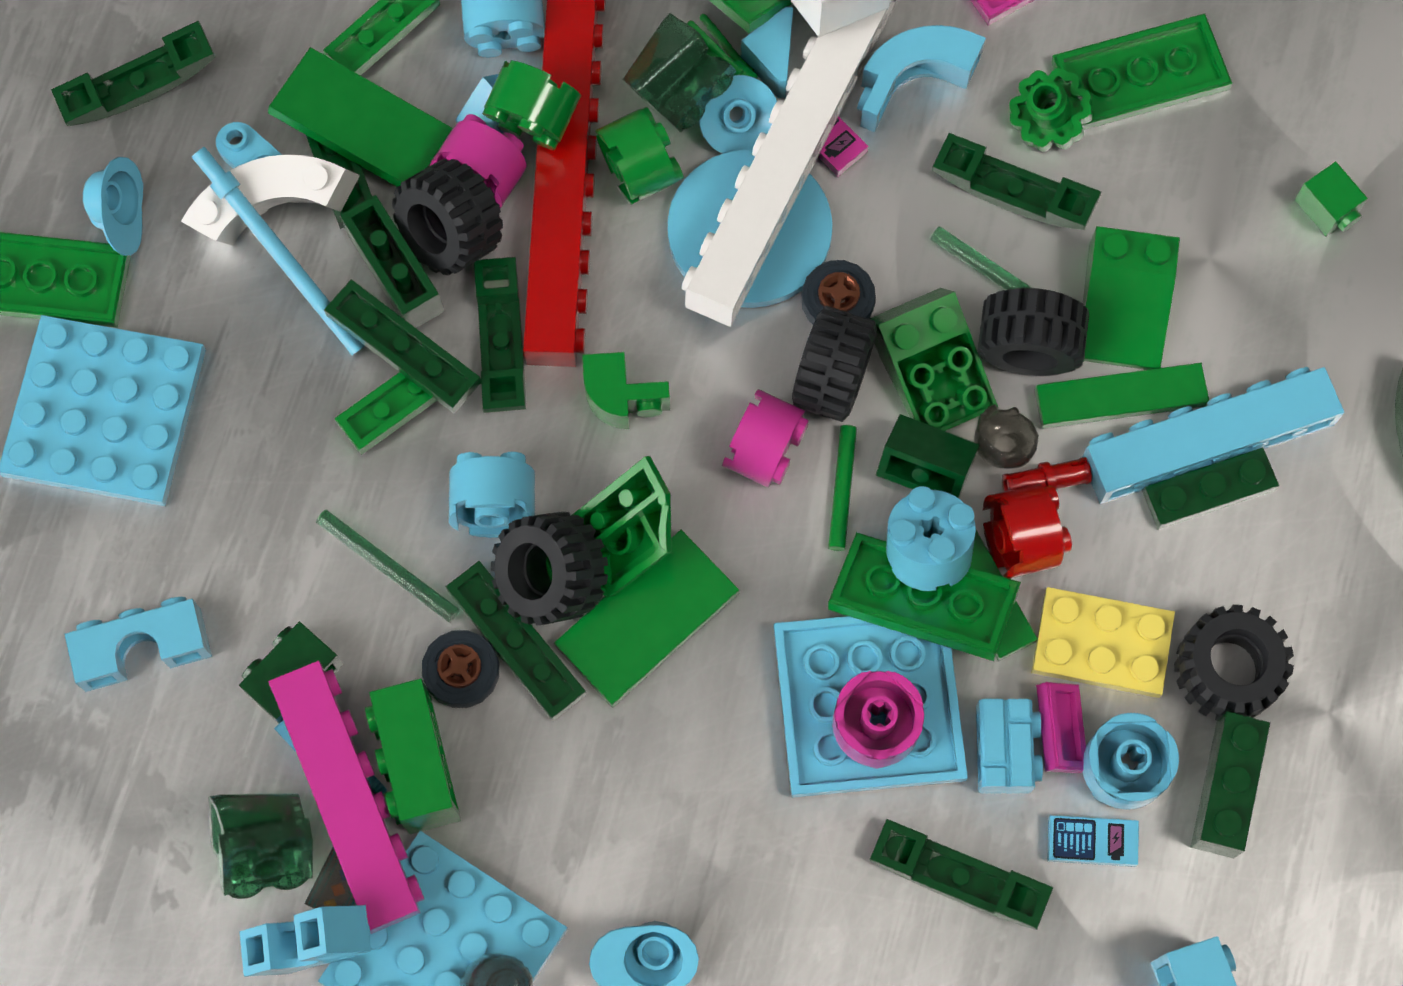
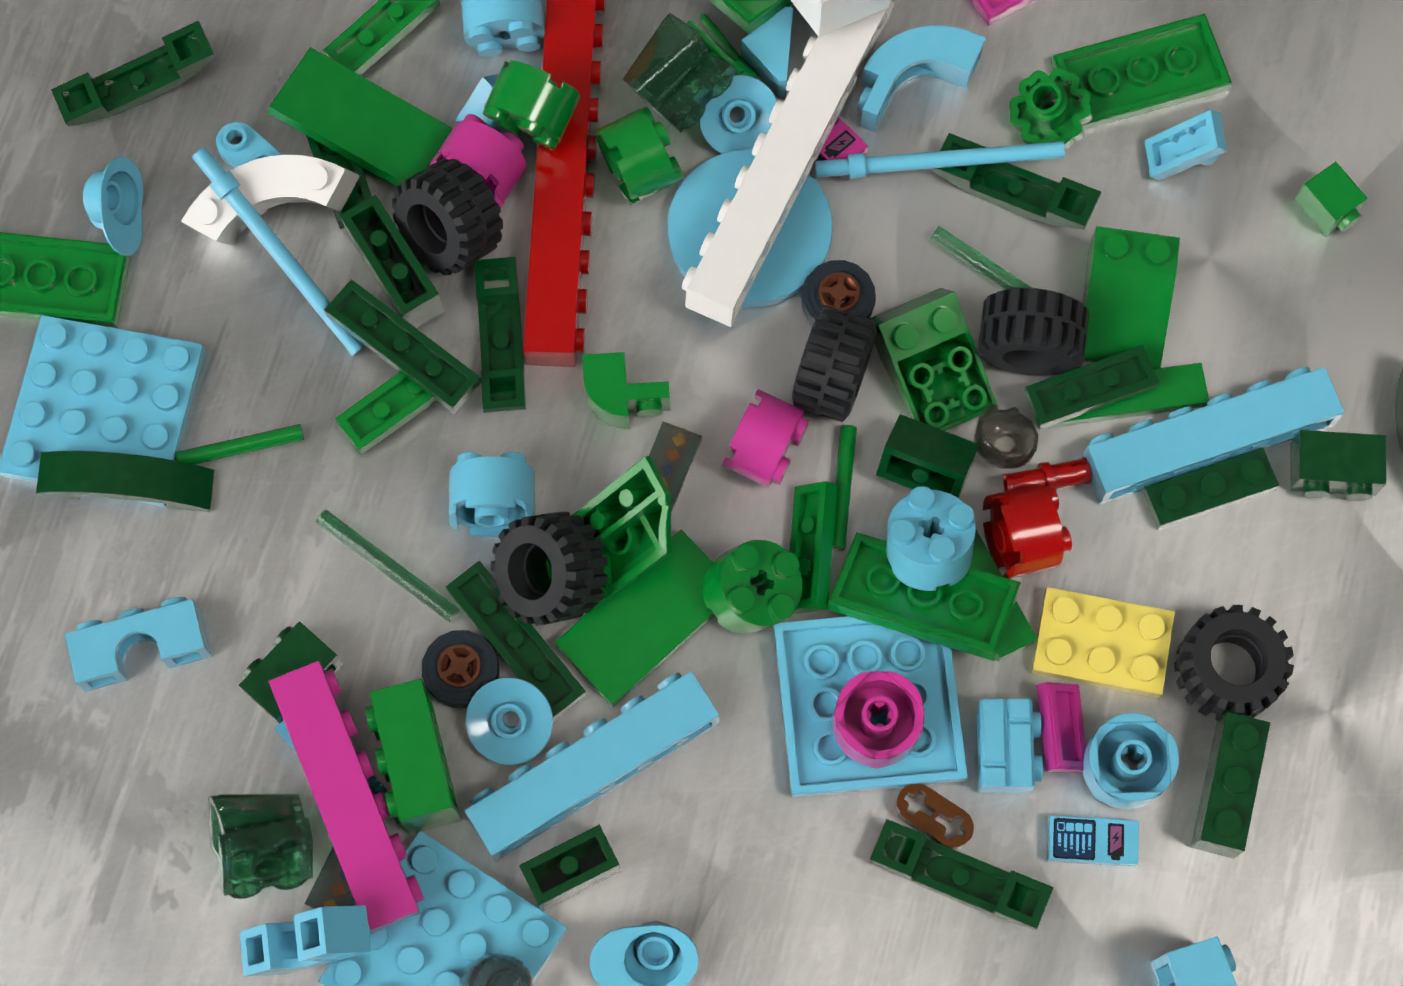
(126, 478): none -> dark green slope
(241, 445): none -> green bar
(496, 738): none -> medium azure dish
(570, 868): none -> dark green brick
(593, 765): none -> medium azure brick
(673, 456): none -> clear smoke tile
(769, 598): none -> green brick
(813, 542): none -> green plate
(858, 165): none -> medium azure bar
(940, 807): none -> reddish brown beam
(1091, 387): none -> dark green plate
(1186, 145): none -> medium azure tile
(1338, 464): none -> dark green brick

